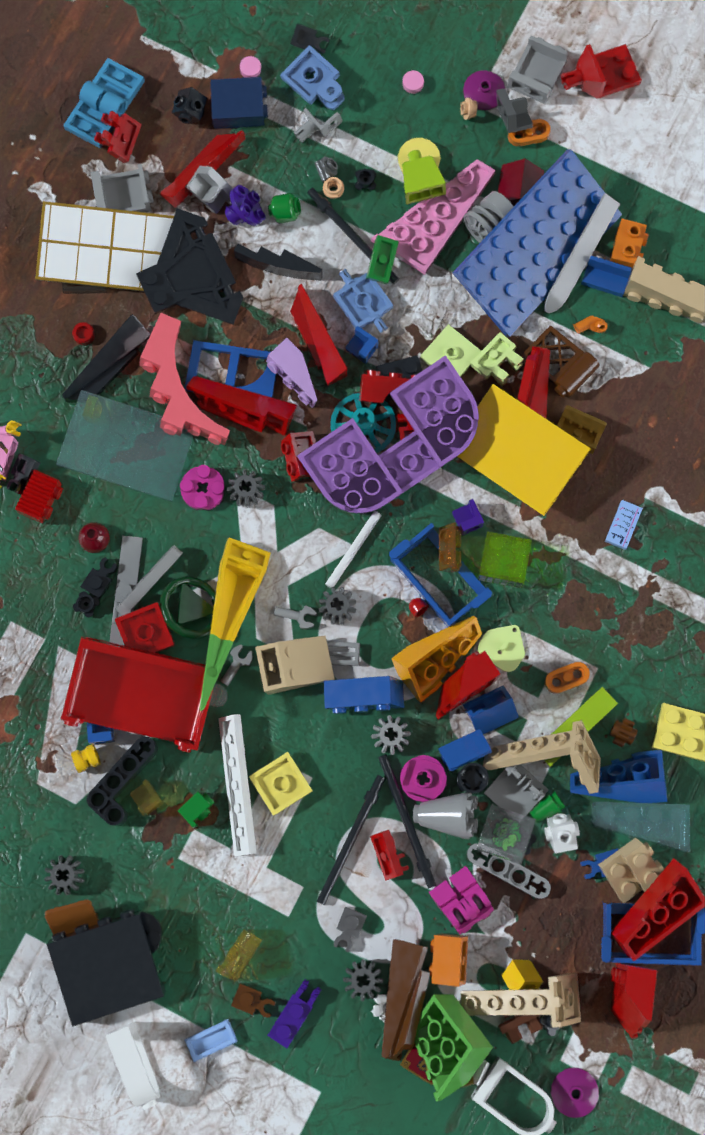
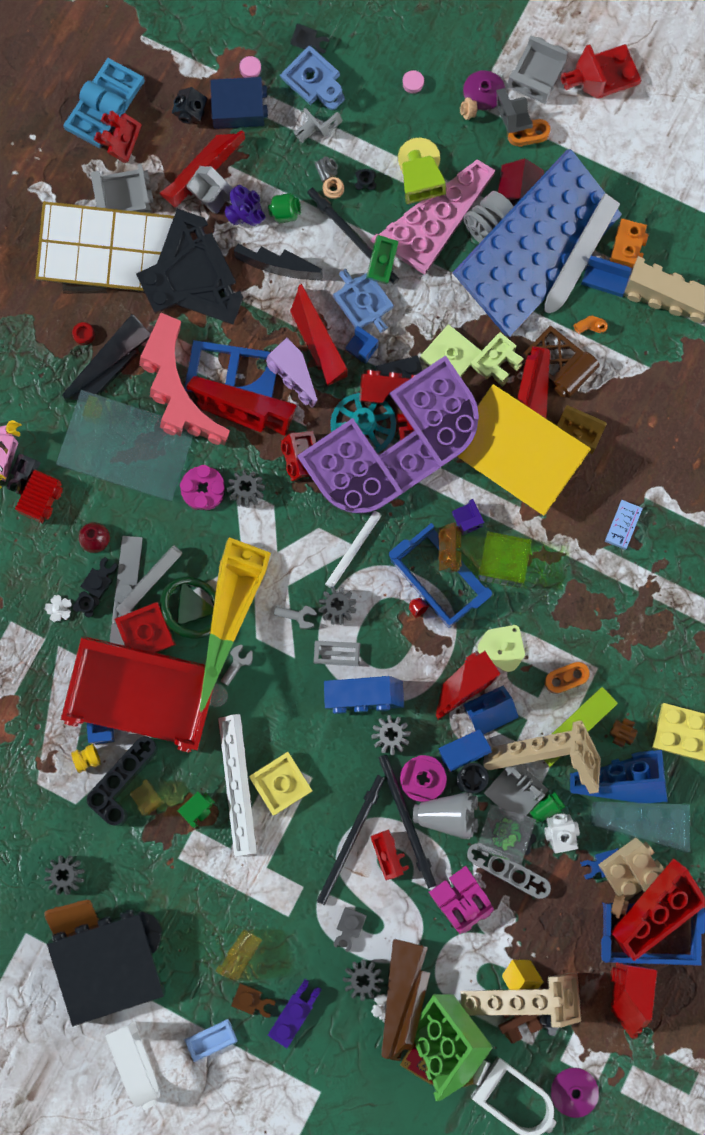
(58, 608): none -> white plant
(294, 664): tan slope -> none
(428, 660): light orange wedge -> none
(449, 959): orange brick -> none
(619, 906): none -> medium nougat plate

